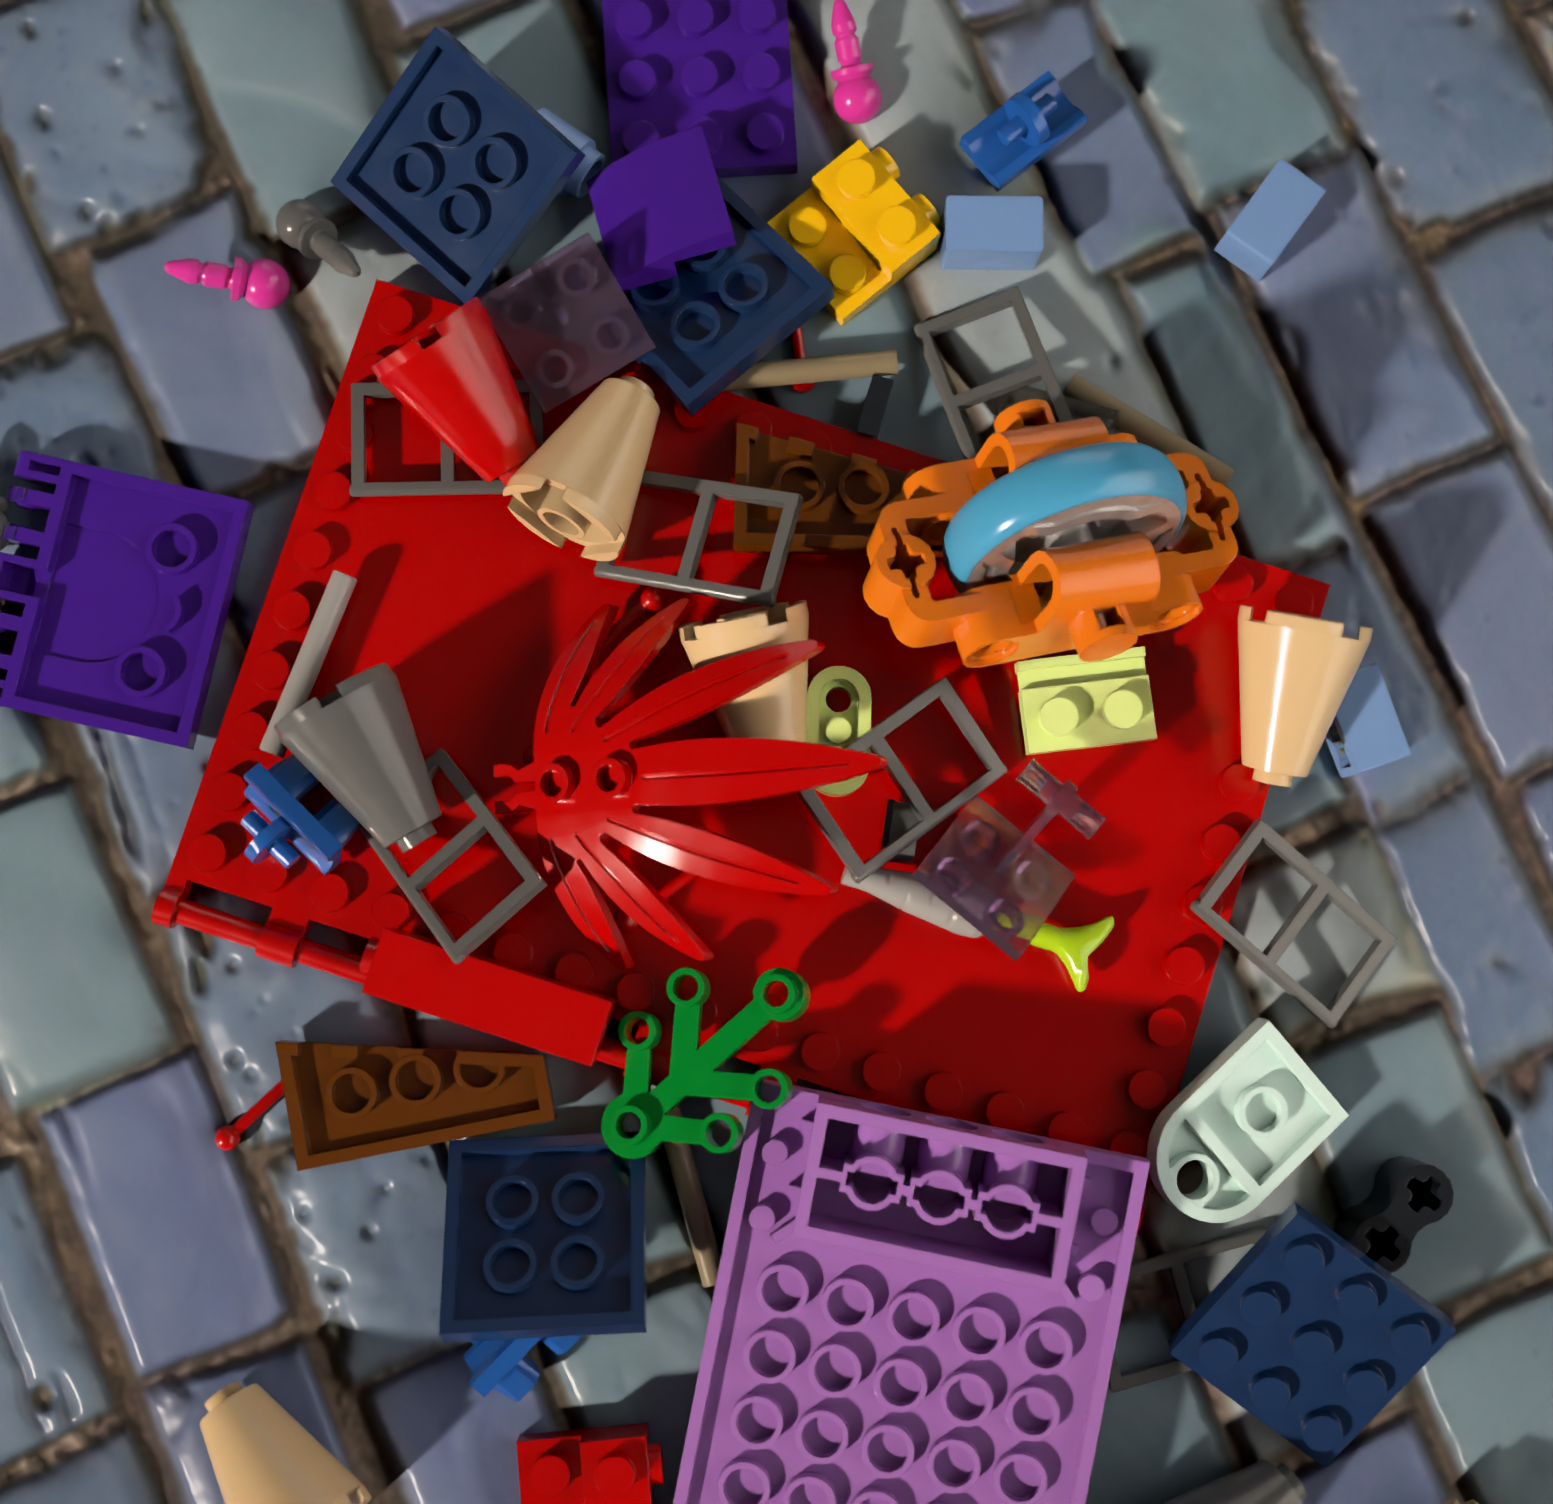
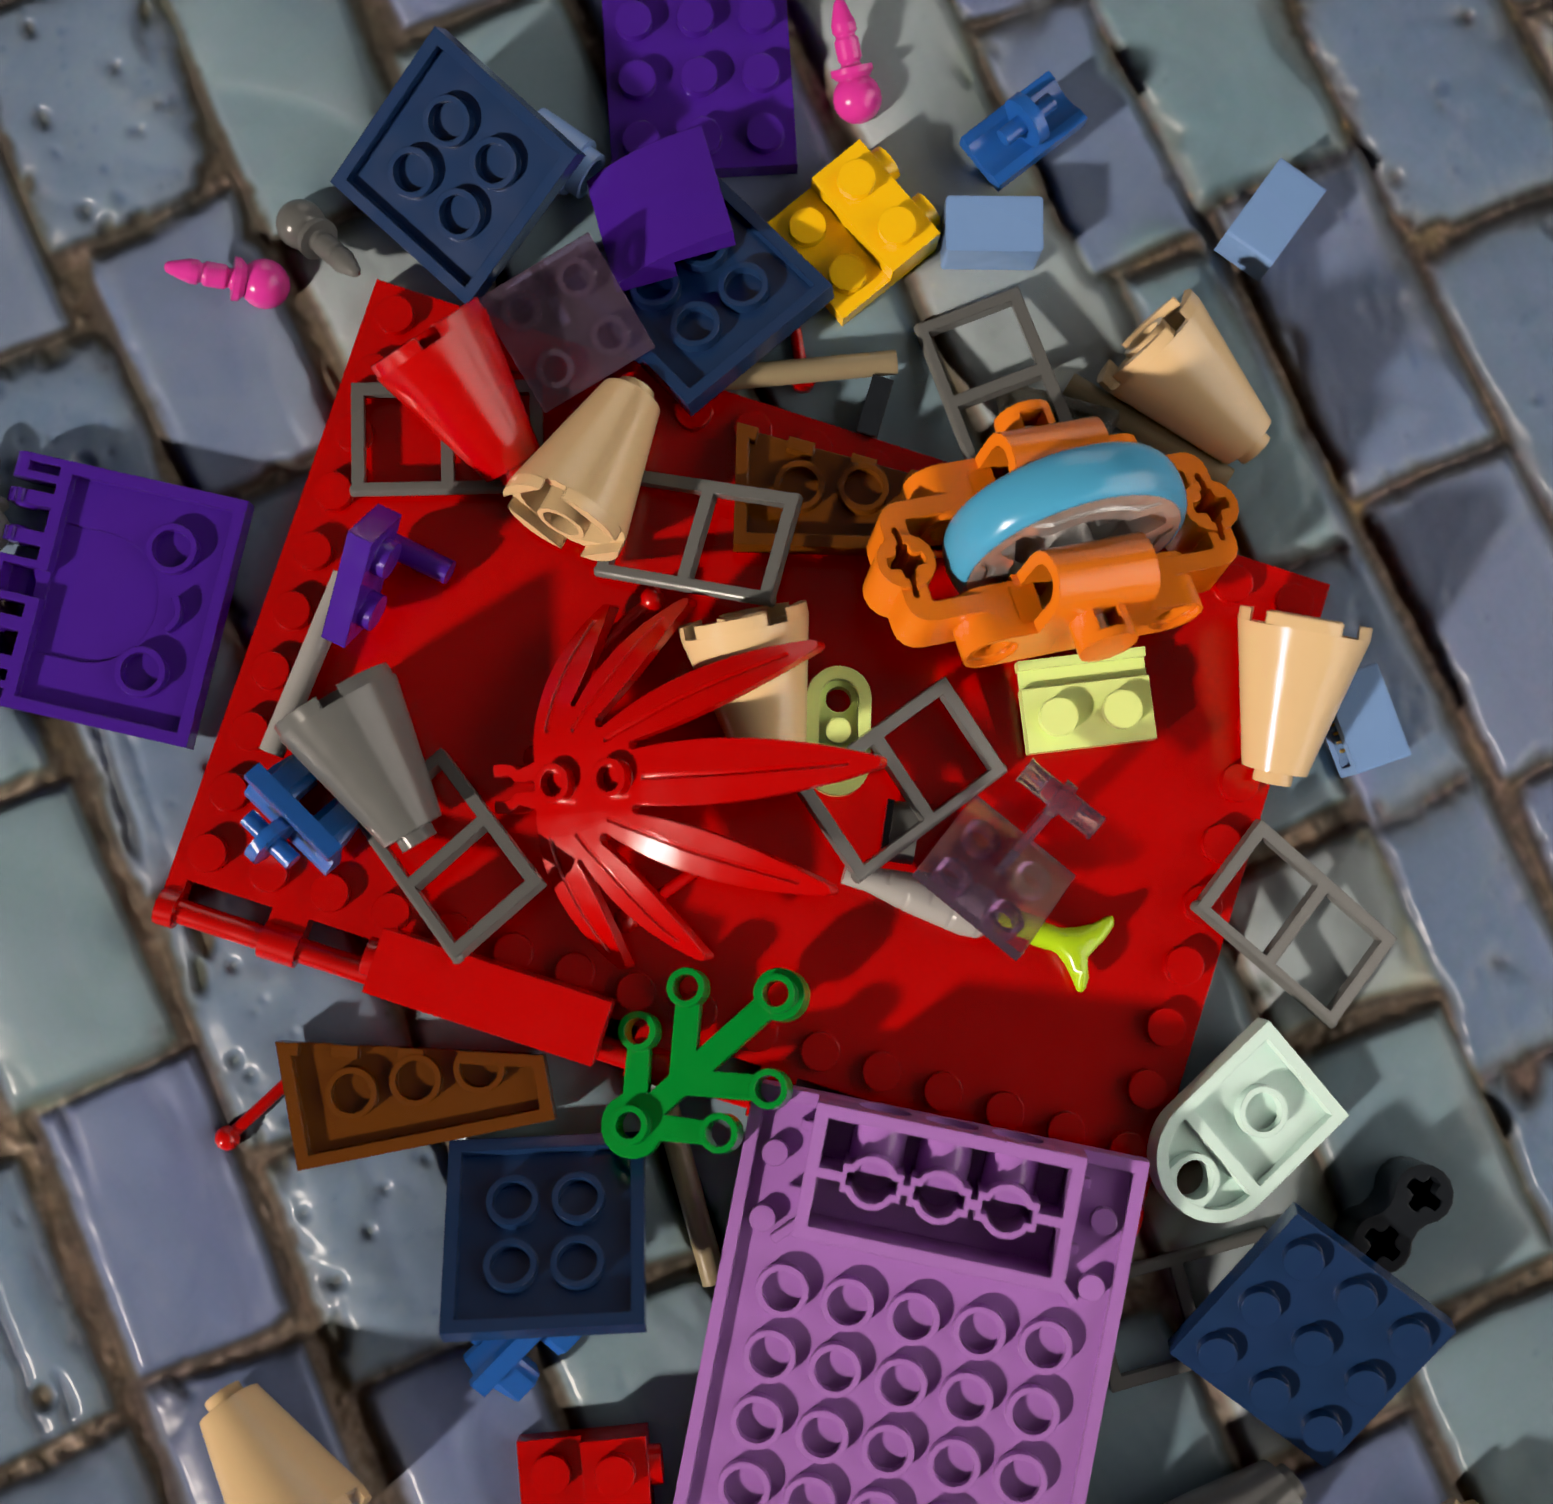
(368, 559): none -> dark purple plate
(1190, 382): none -> tan cone

